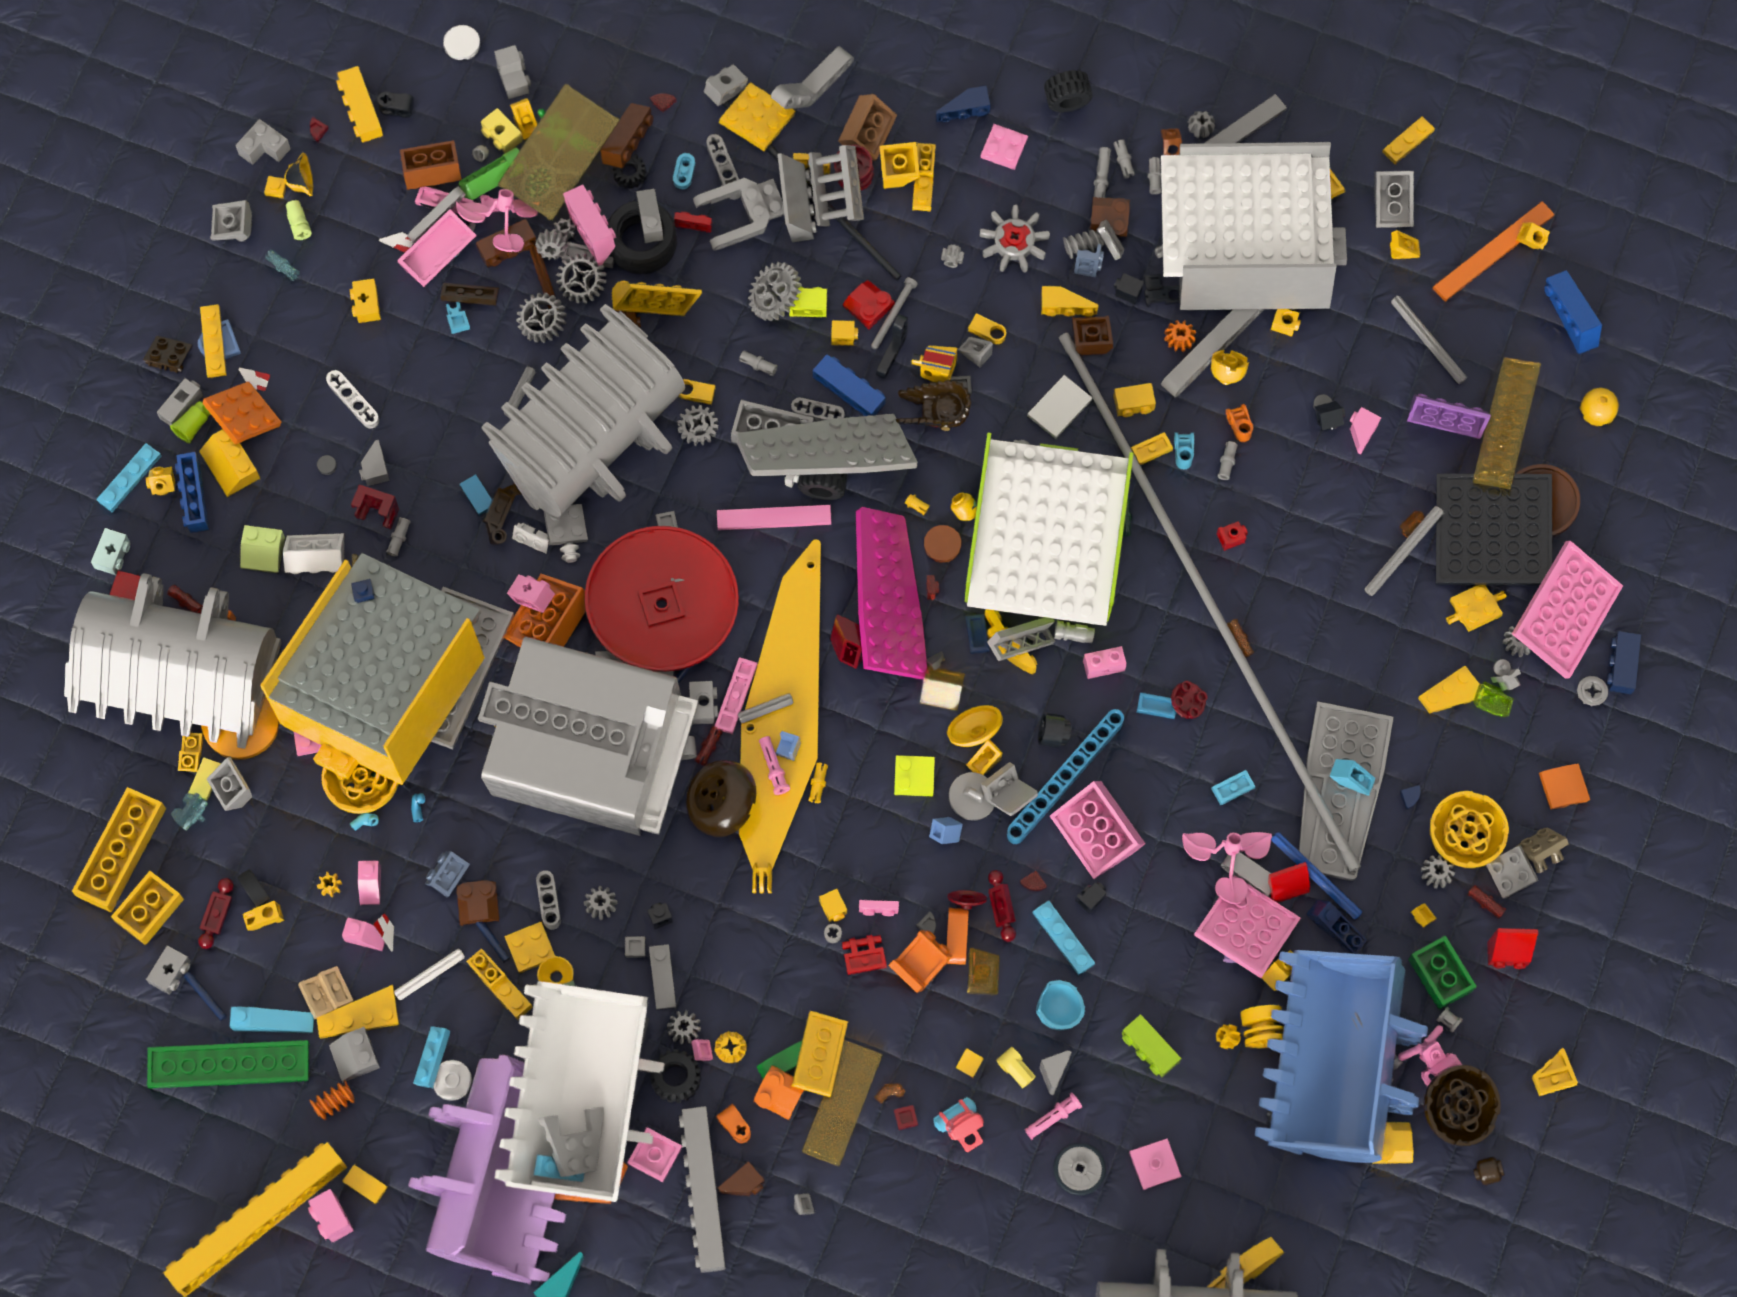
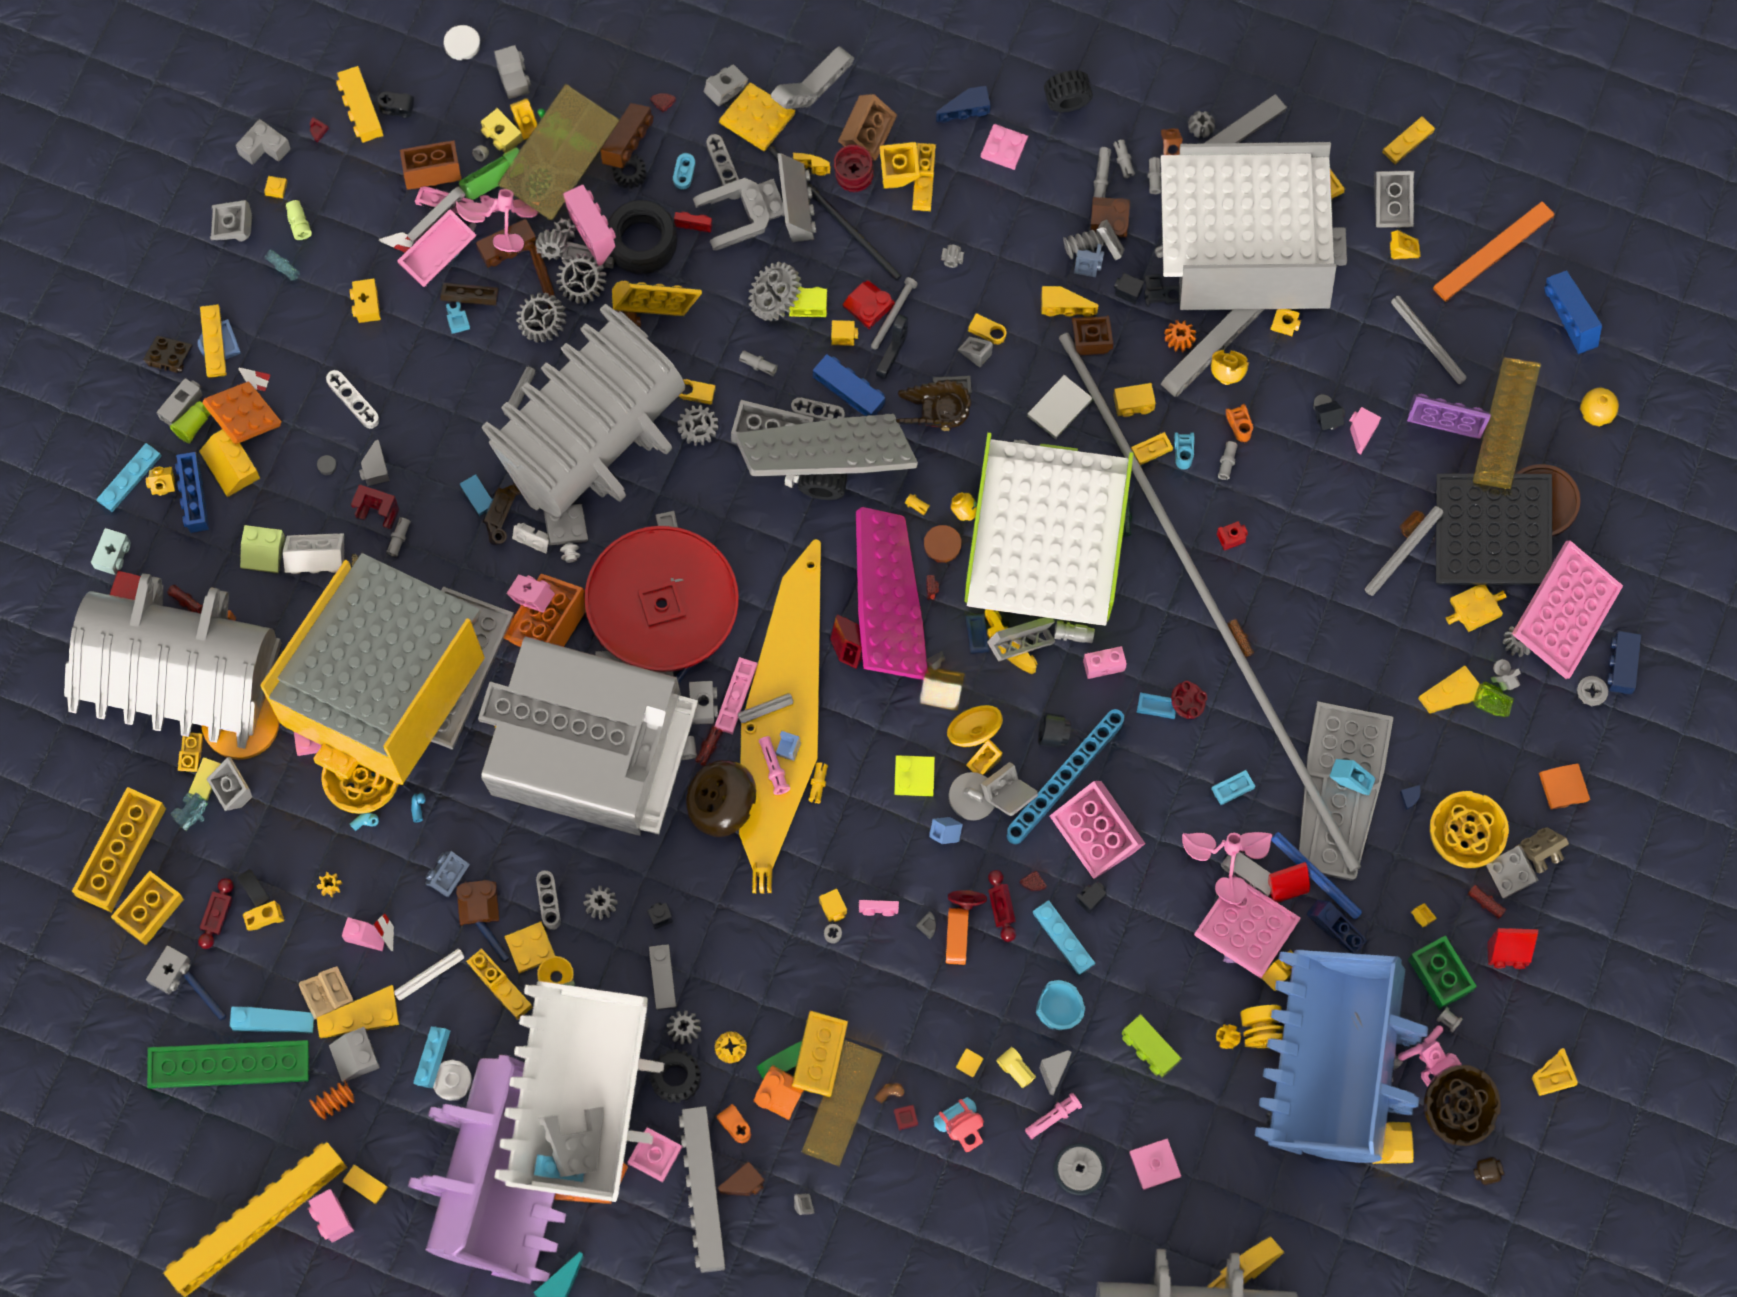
(299, 176): yellow hat -> none
(363, 590): dark blue plate -> none
(369, 882): bright pink slope -> none
(634, 947): light grey tile -> none
(649, 215): light grey slope -> none
(702, 1050): bright pink tile -> none
(773, 517): bright pink tile -> none
(851, 182): light grey fence -> none
(864, 960): red plate -> none
(921, 960): orange panel -> none
(936, 363): yellow torso -> none
(982, 972): clear yellow slope -> none
(1012, 248): light grey gear -> none
(1430, 868): light grey gear -> none
(1526, 235): yellow brick -> none

